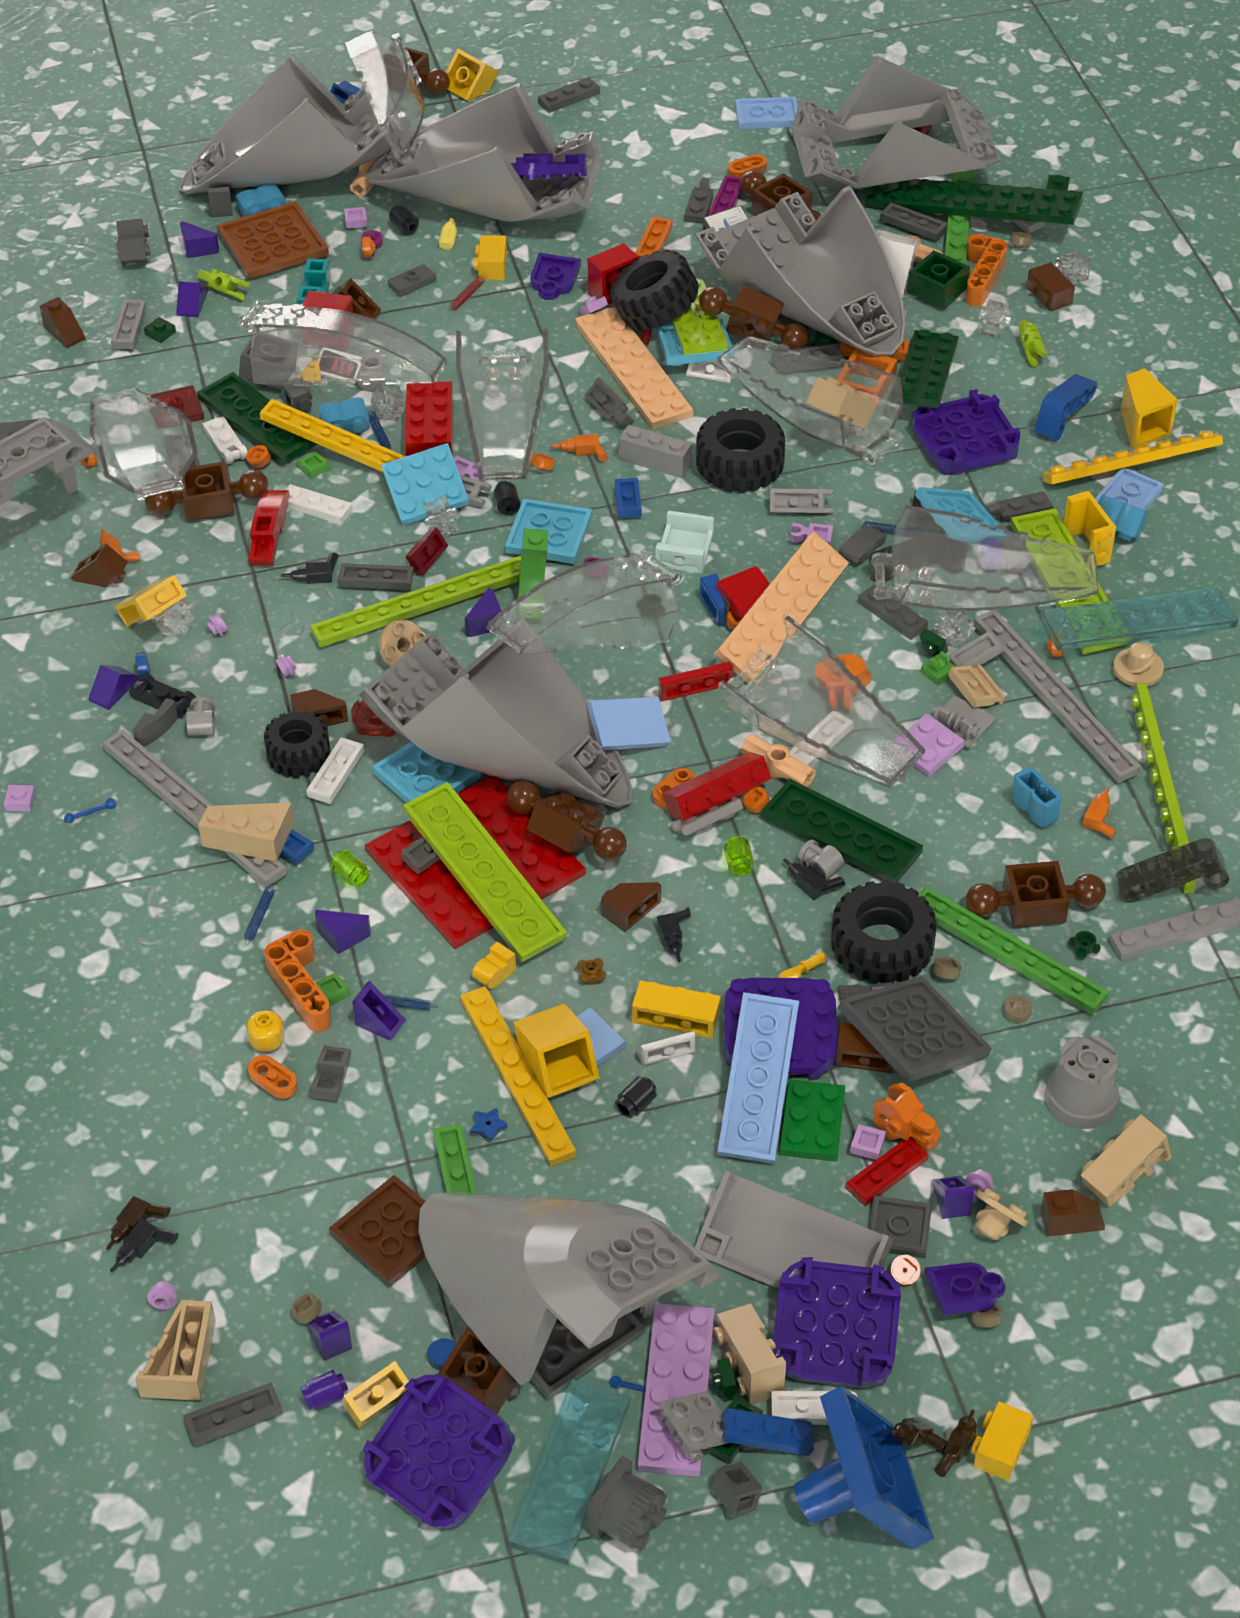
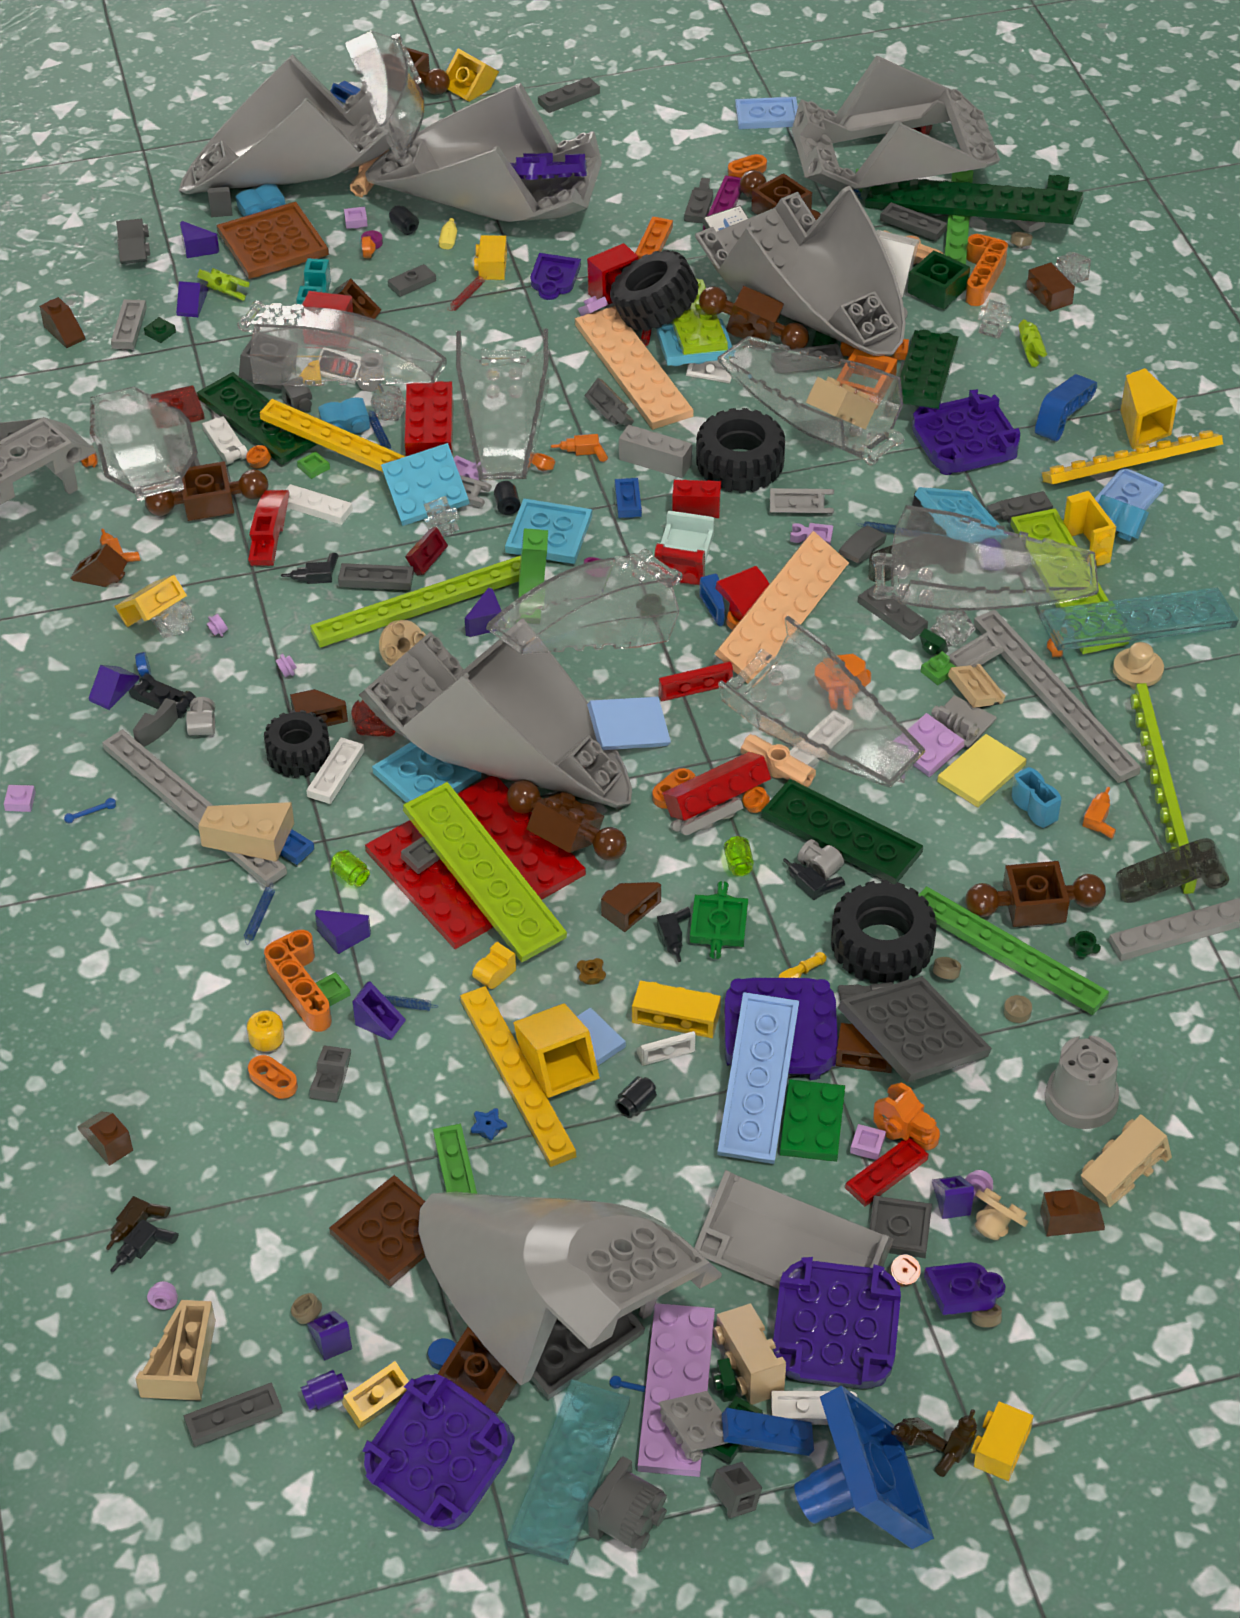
(107, 1136): none -> reddish brown slope
(689, 563): none -> red plate
(697, 497): none -> red brick
(719, 920): none -> green plate
(981, 770): none -> light yellow tile

